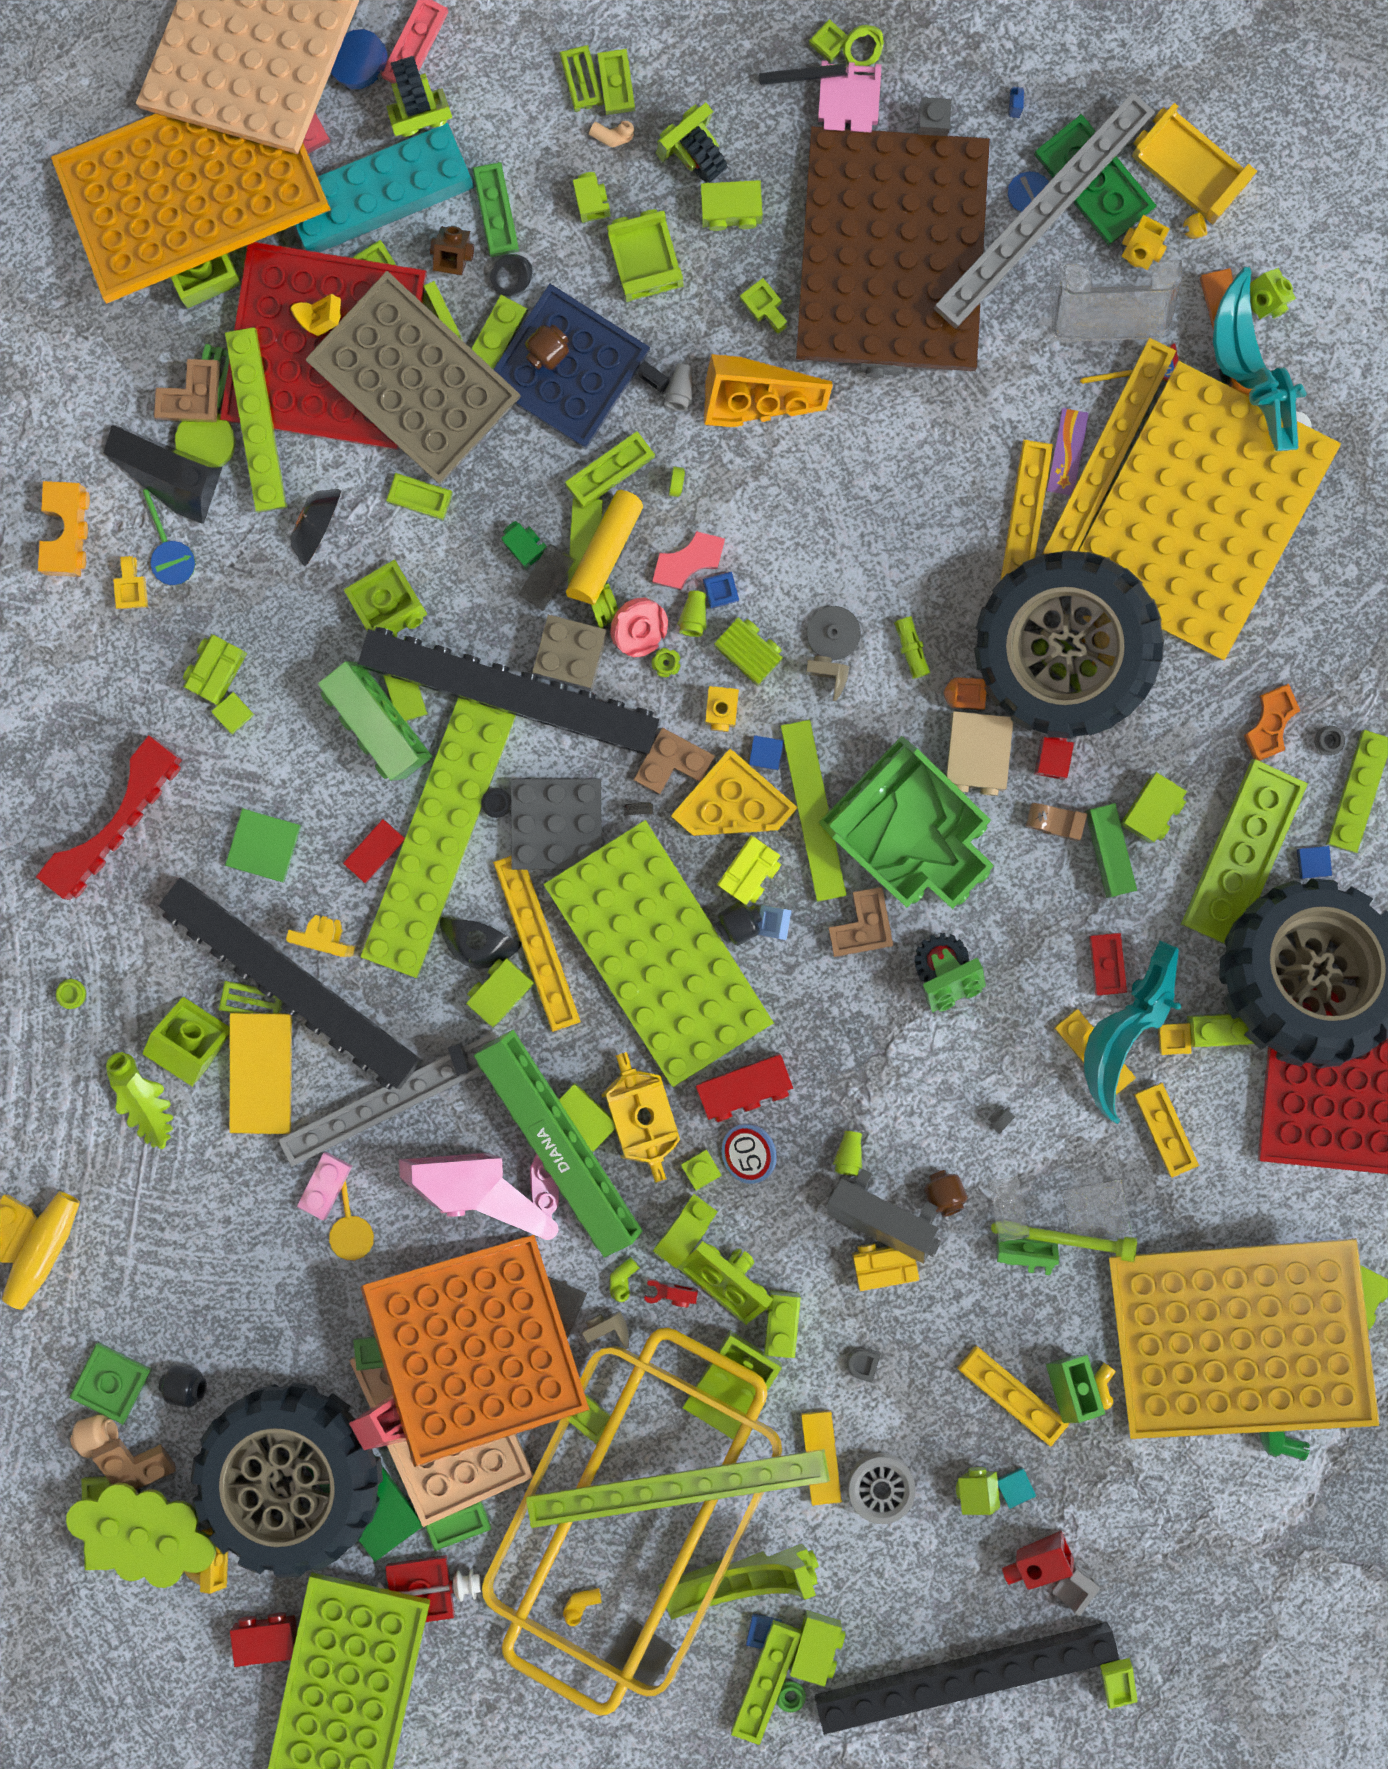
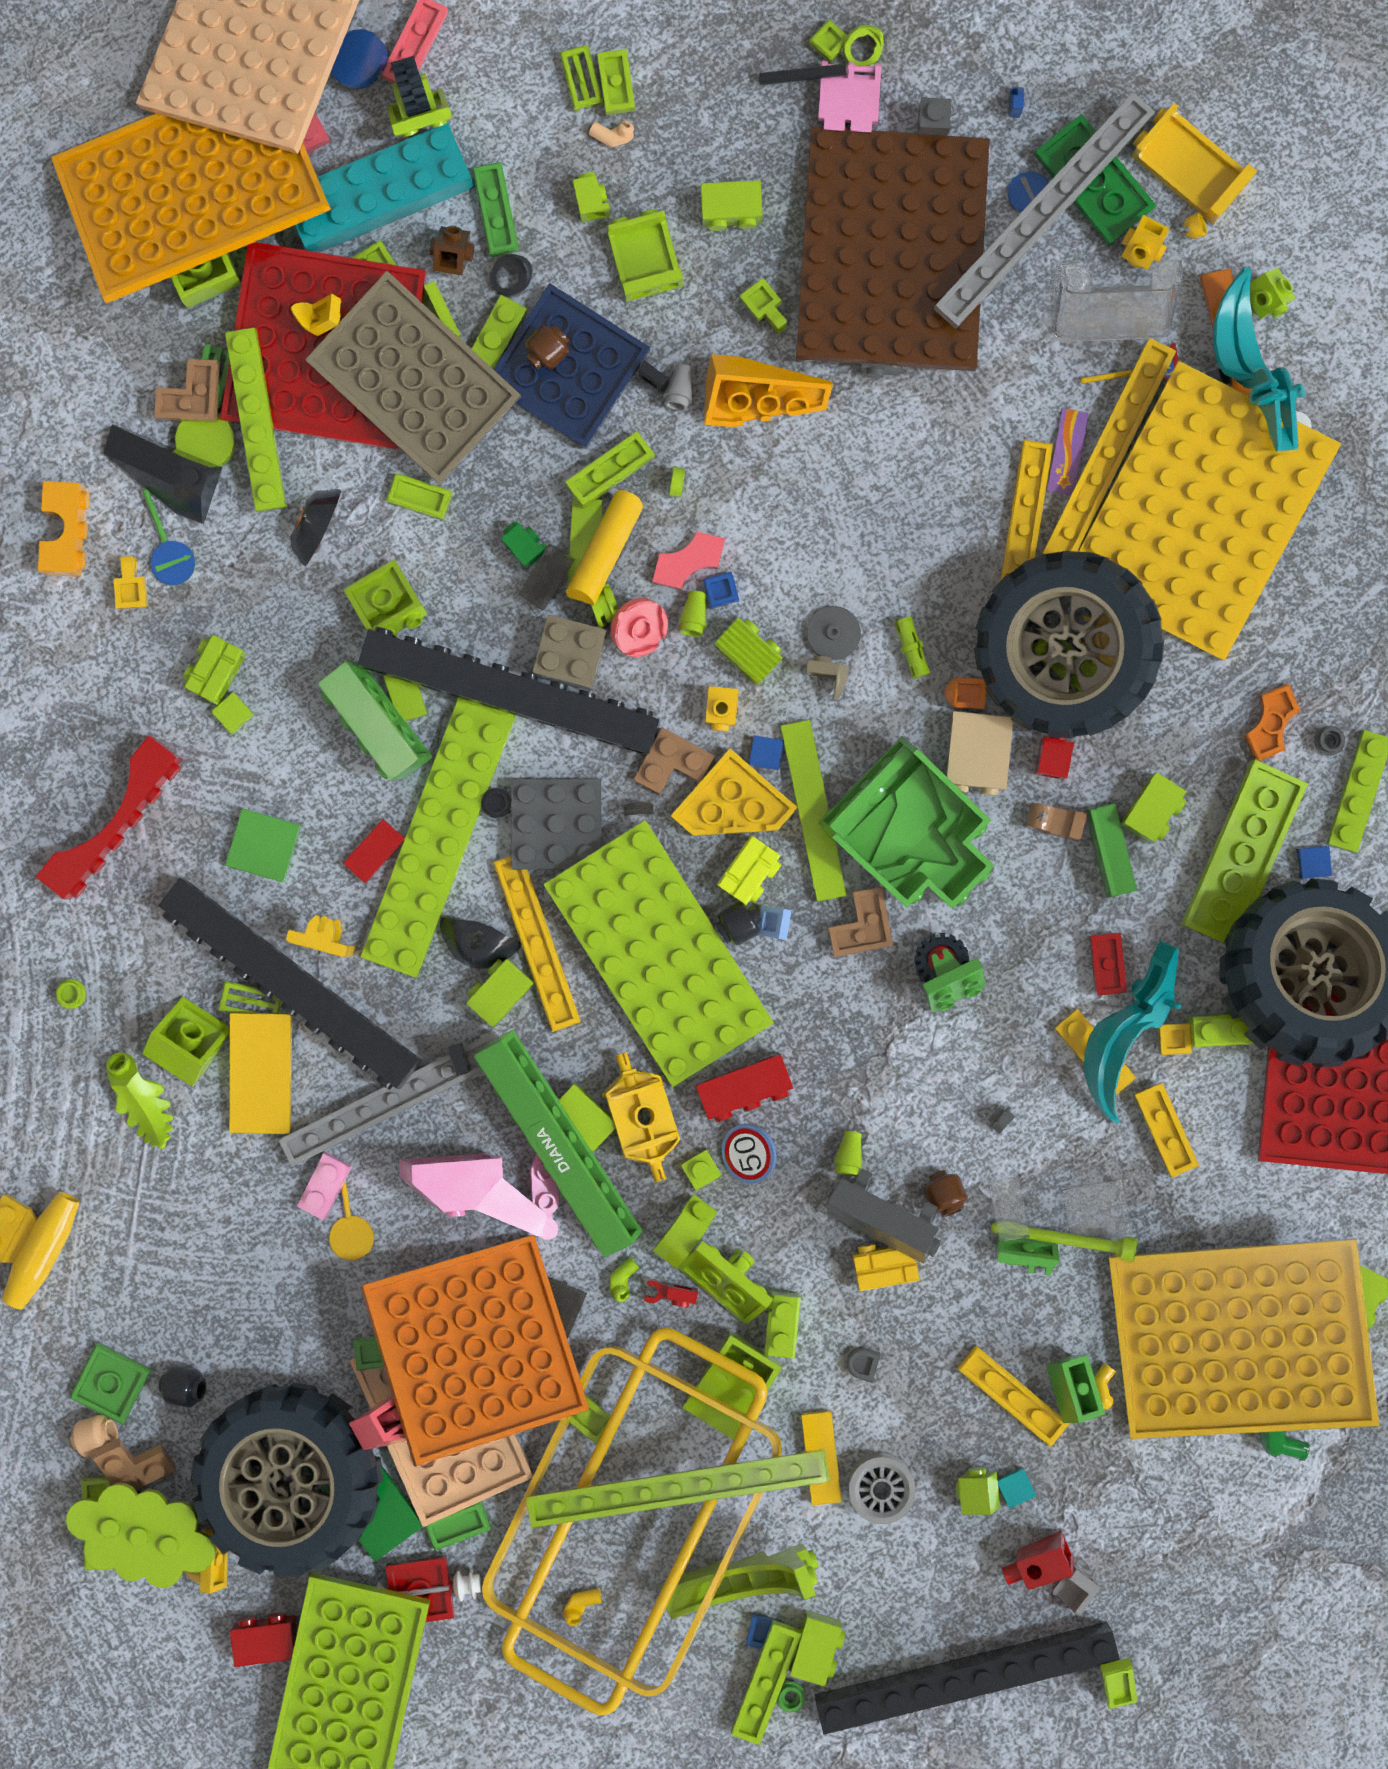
(600, 1326): dark tan plate -> none
(654, 1659): clear smoke piece -> none
(662, 655): lime plate -> none
(693, 144): plate -> none

